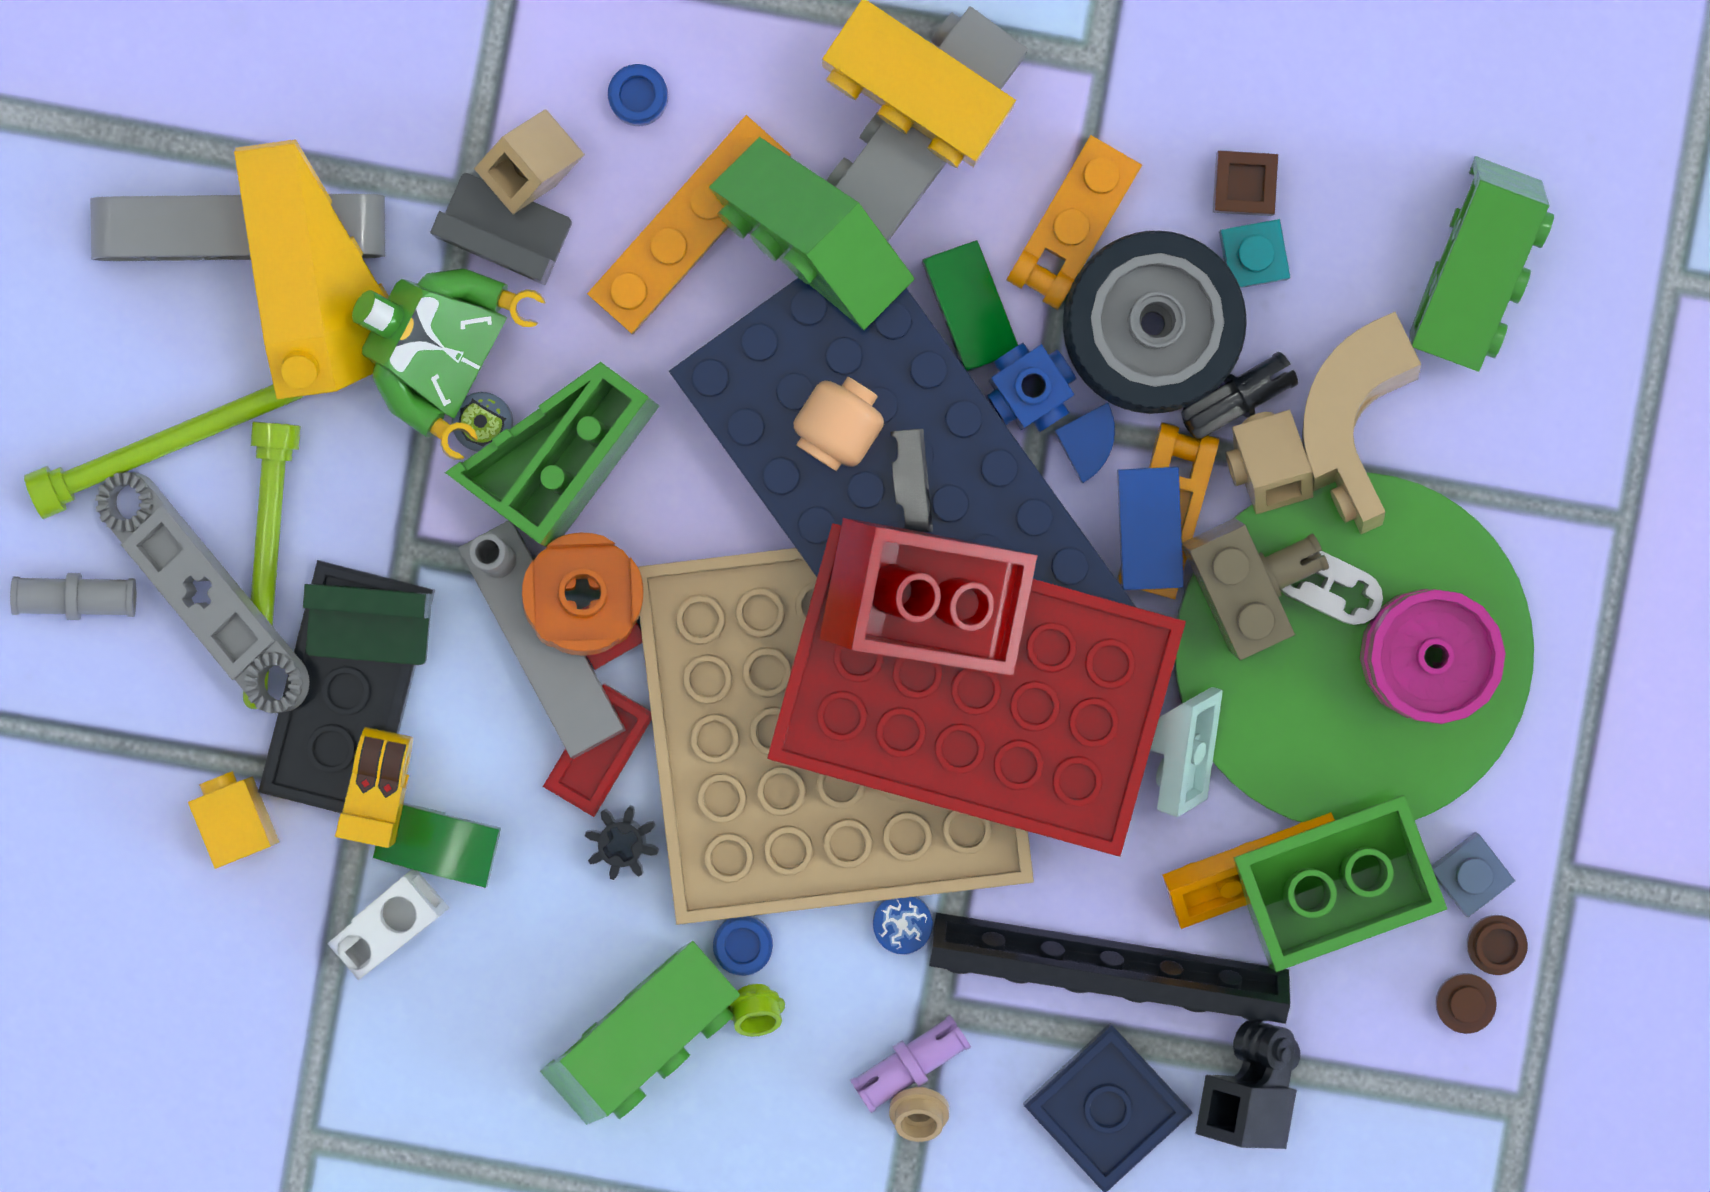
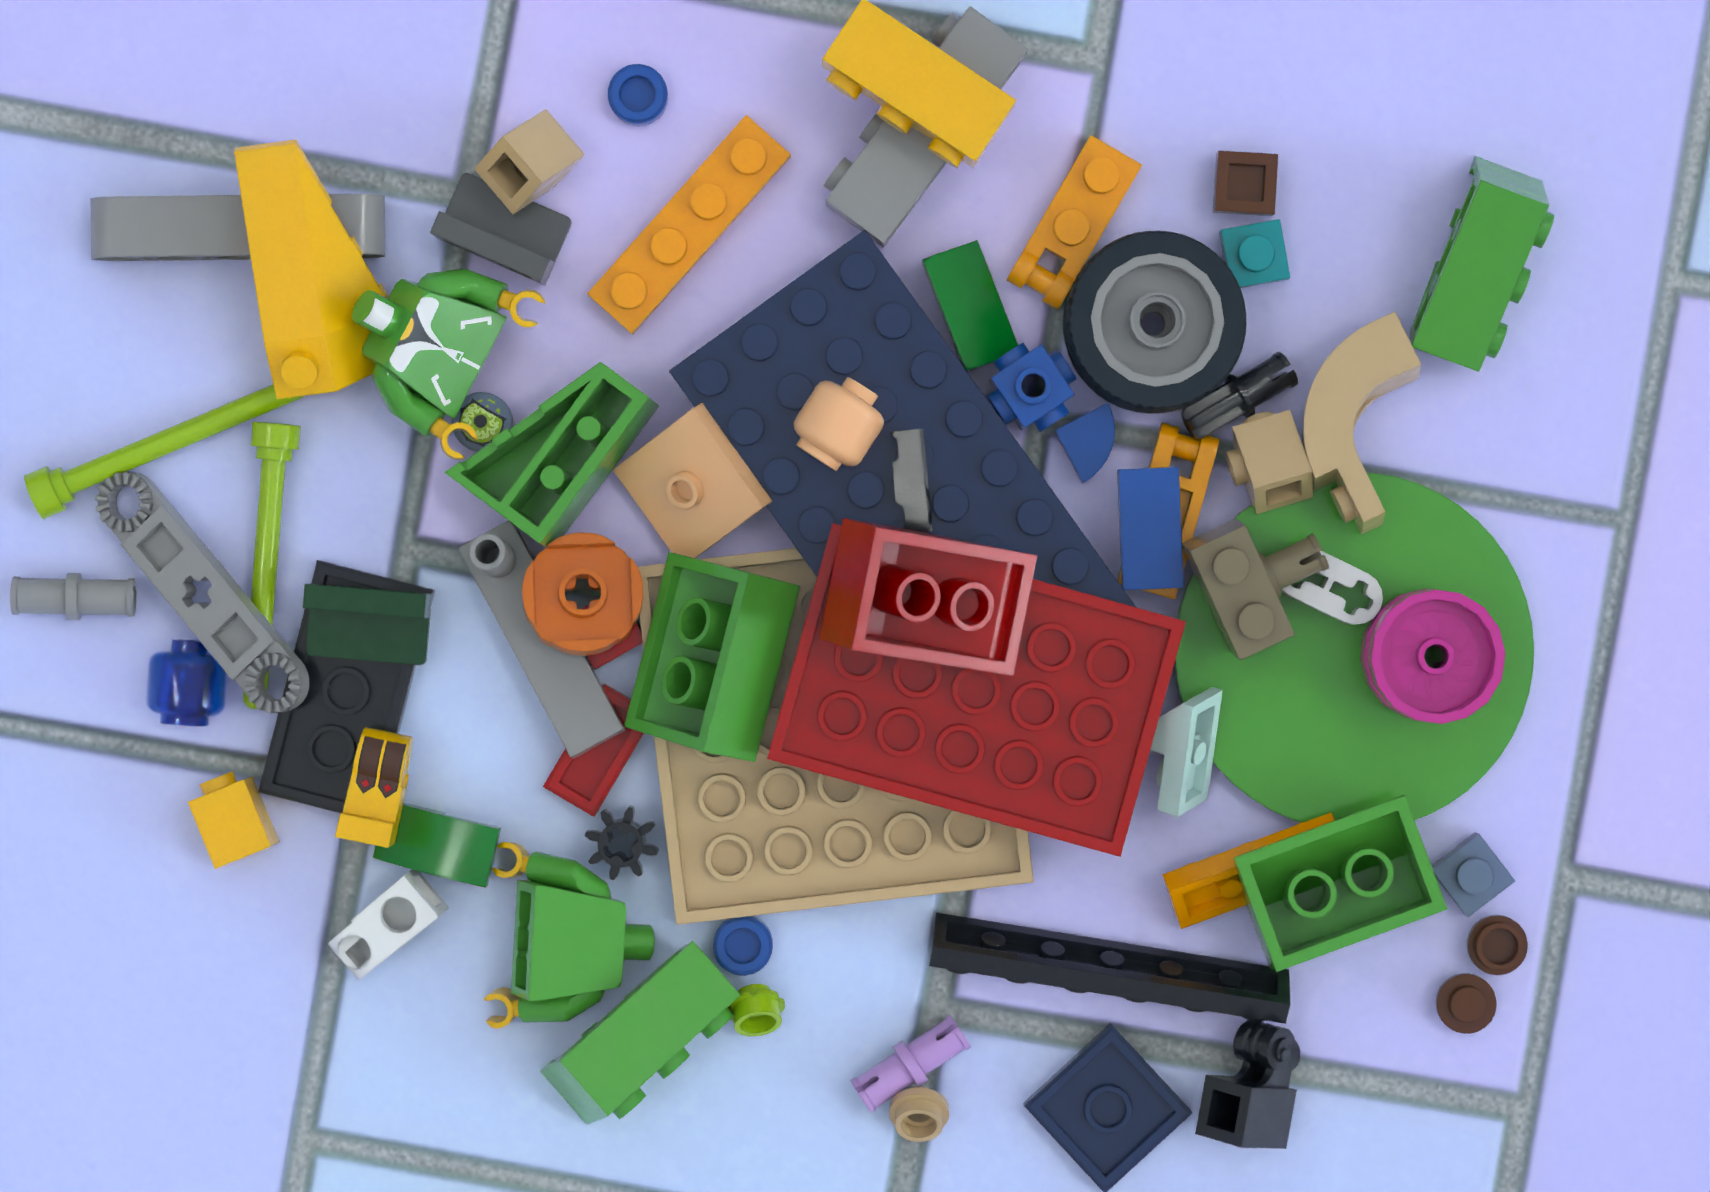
(185, 684): none -> clear blue head
(565, 940): none -> bright green torso
(692, 484): none -> light nougat plate
(711, 657): none -> bright green slope
(812, 231): bright green wedge -> none
(902, 924): blue tile -> none

